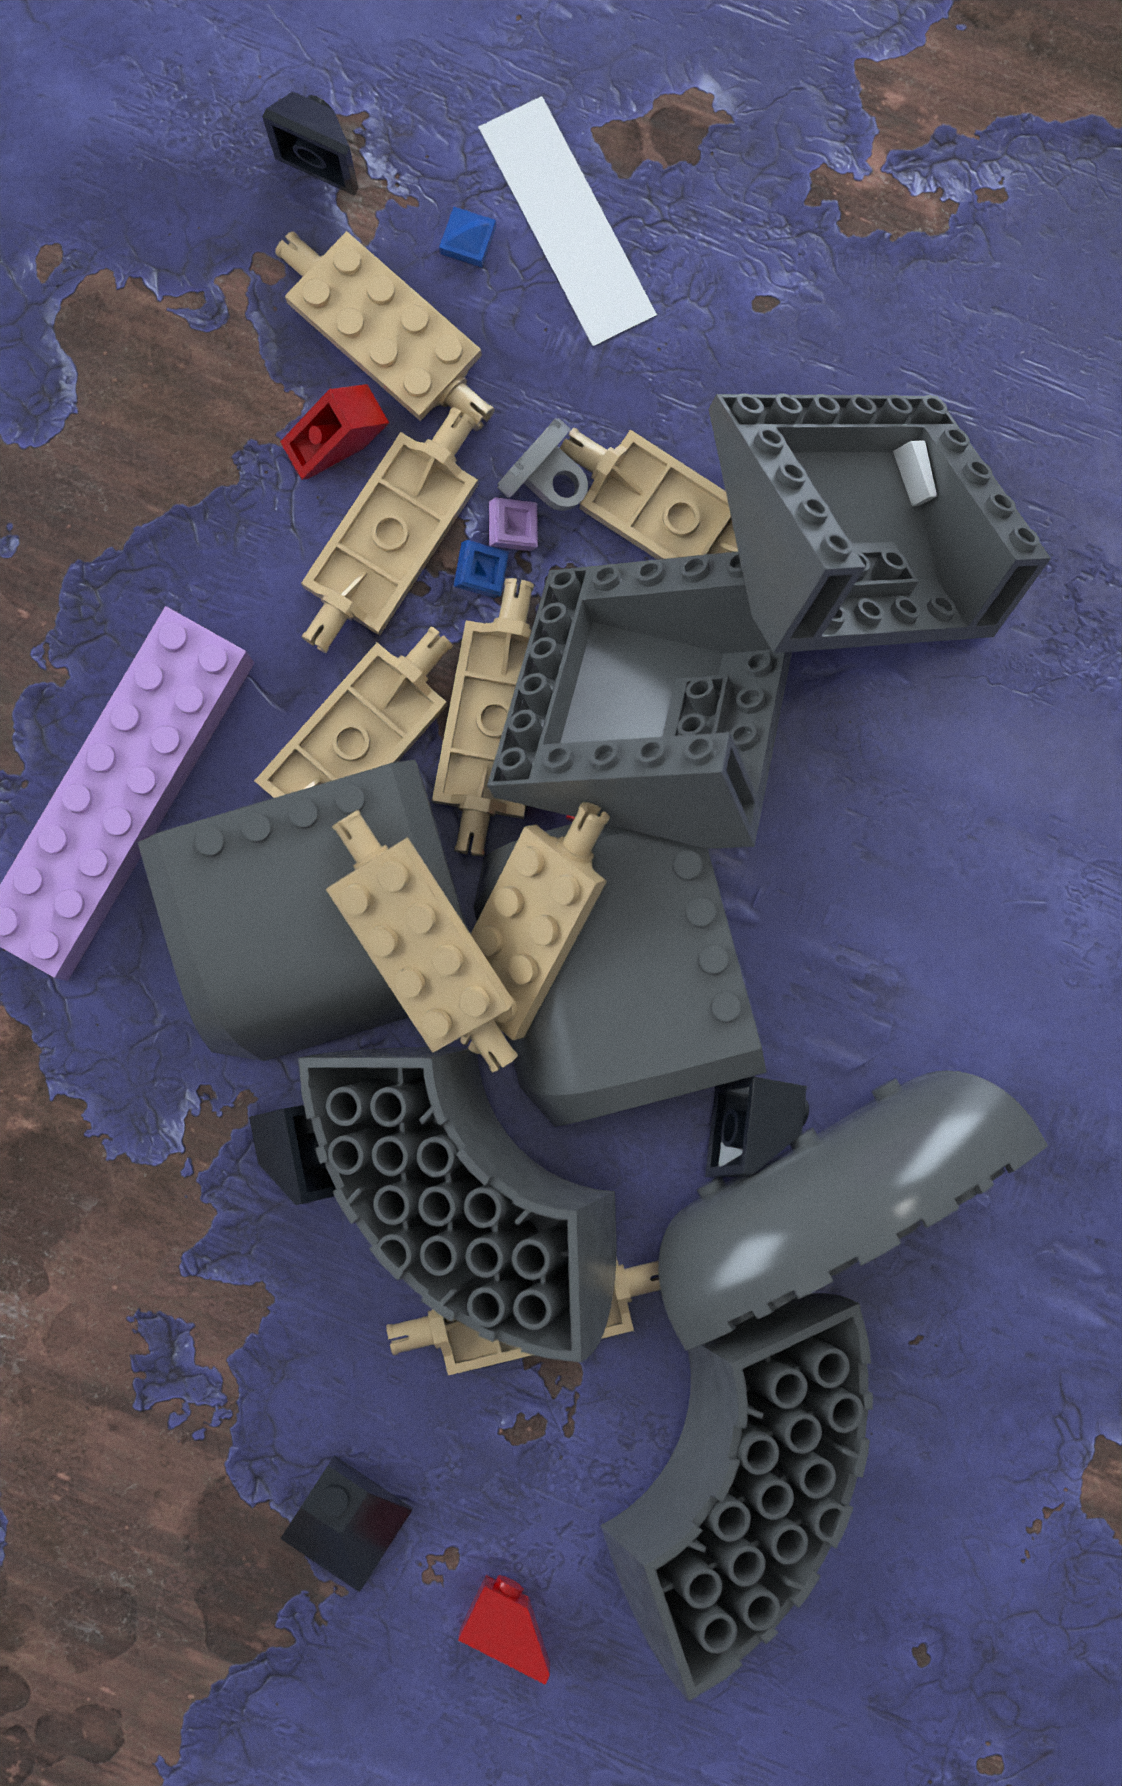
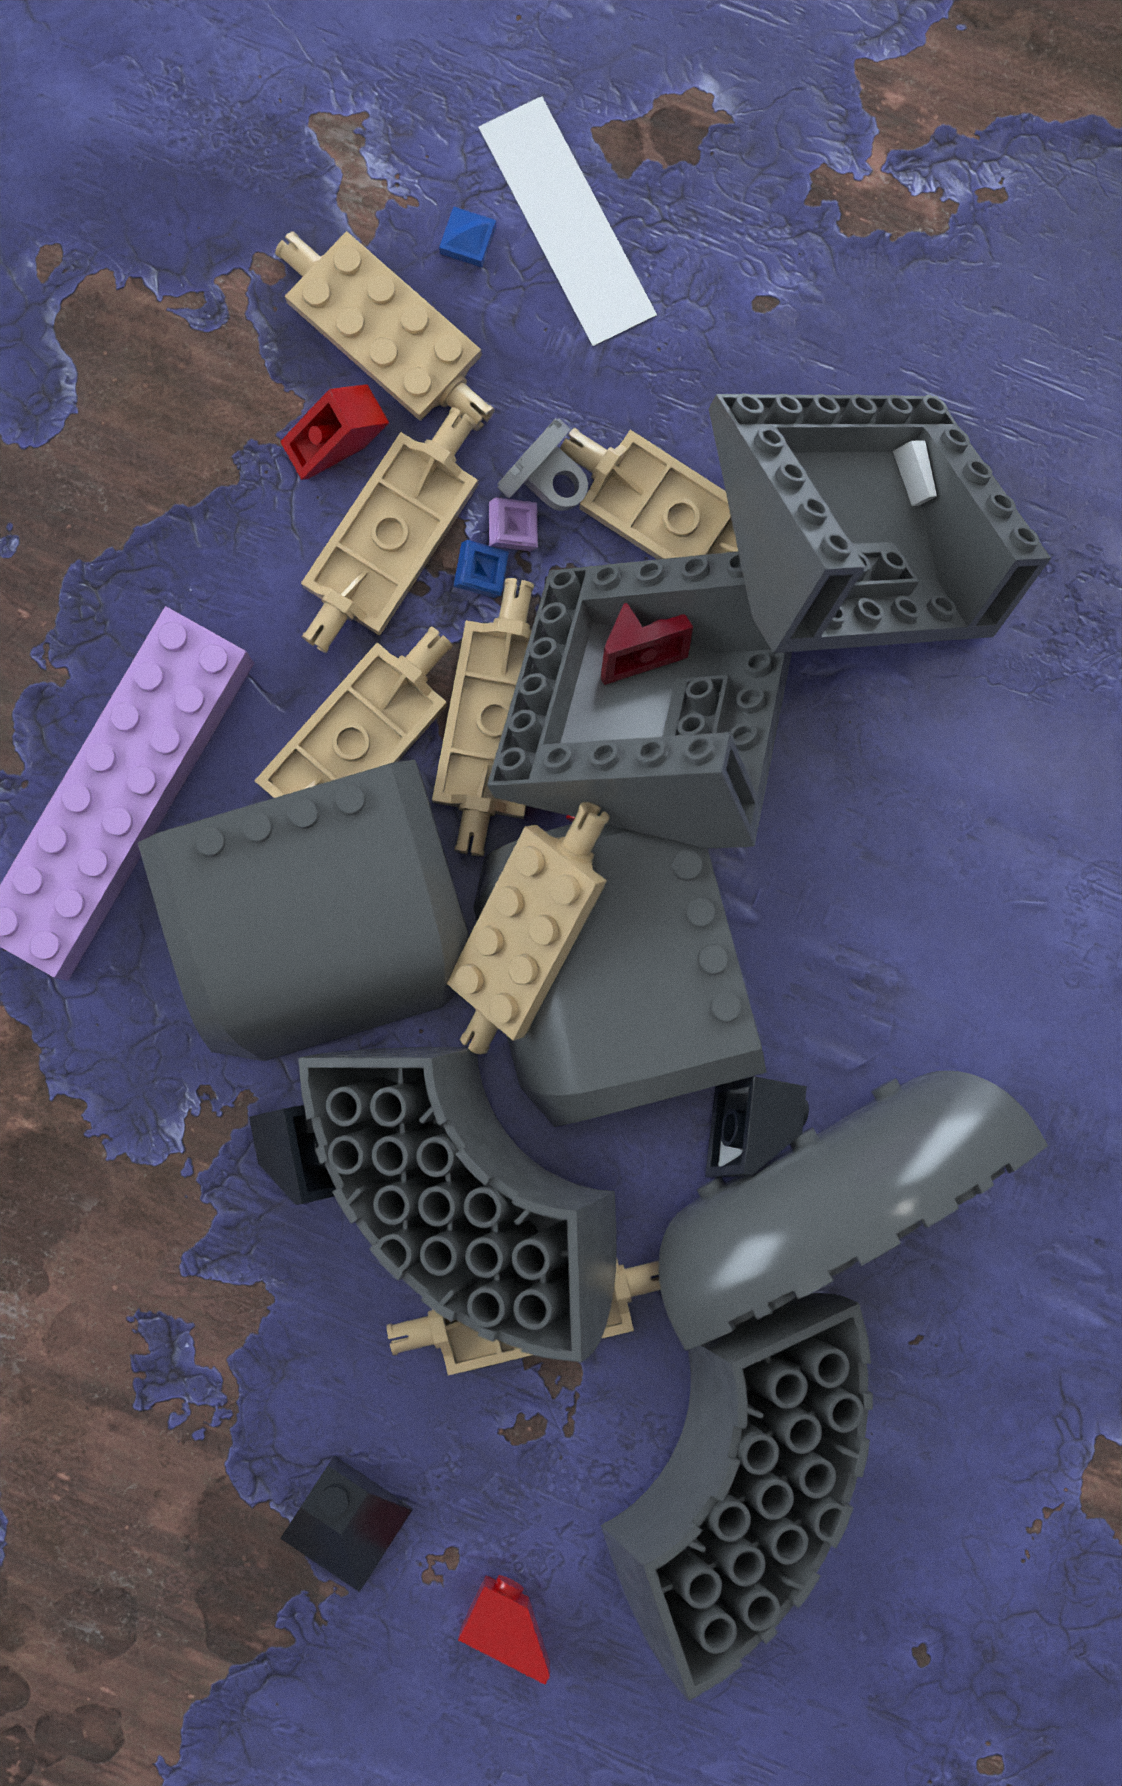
(311, 140): black slope -> none
(420, 944): tan plate -> none
(640, 649): none -> dark red slope

